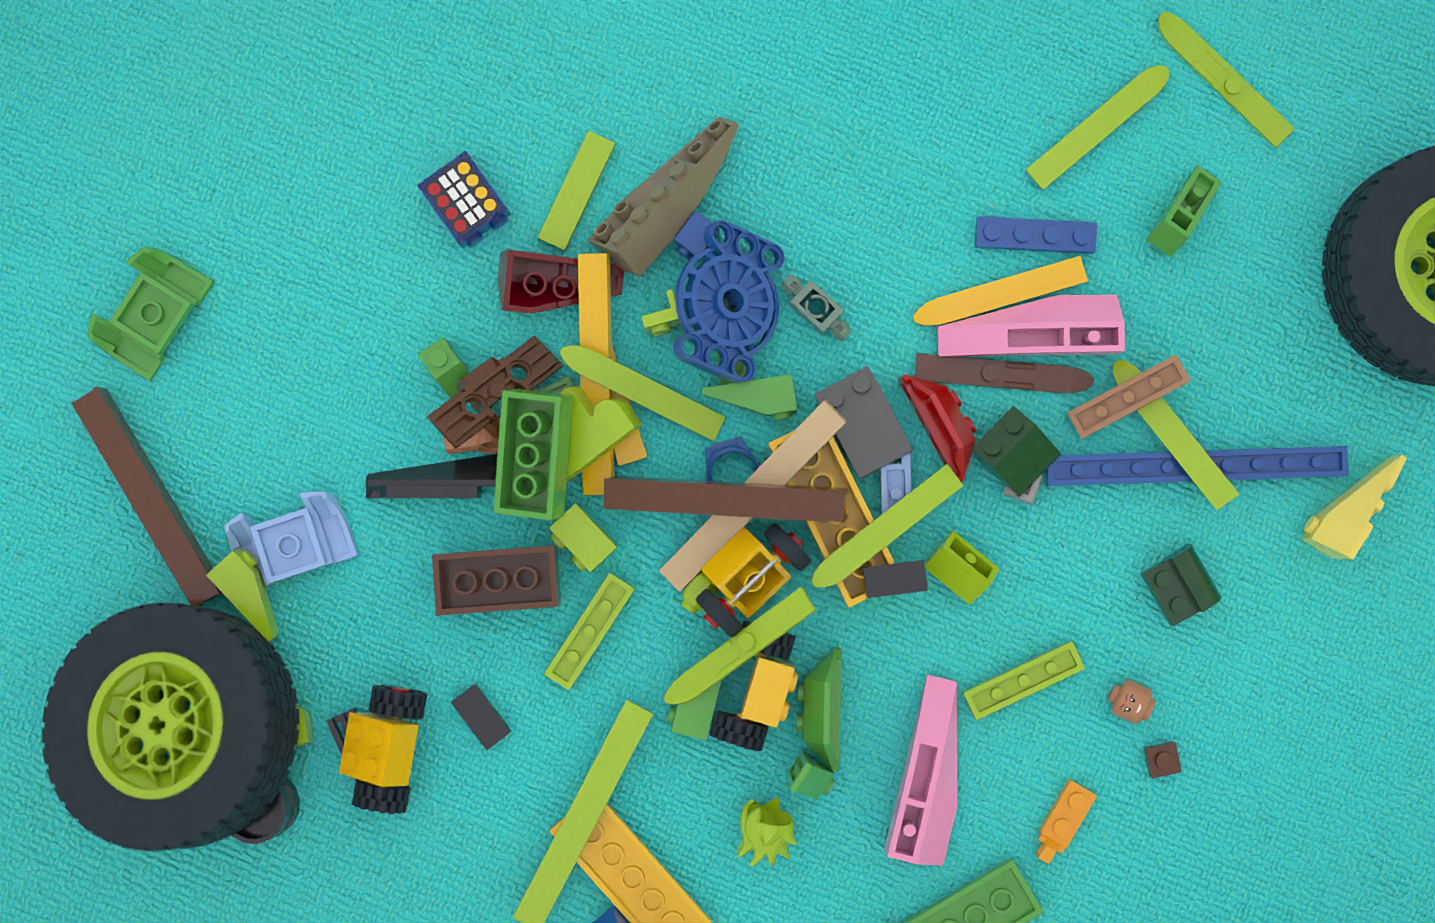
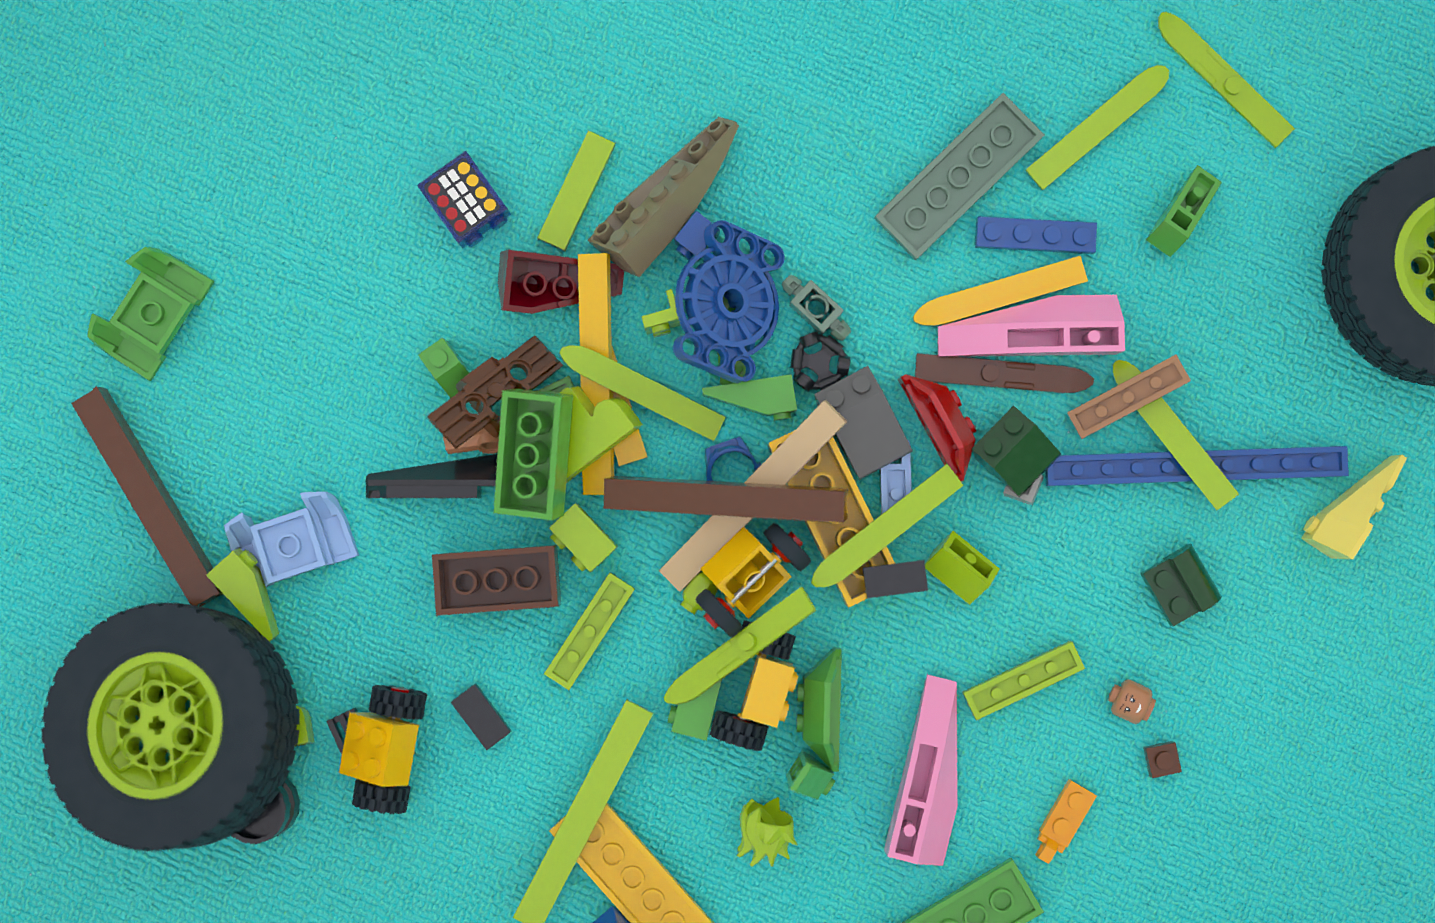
(818, 362): none -> black piece
(959, 176): none -> sand green plate

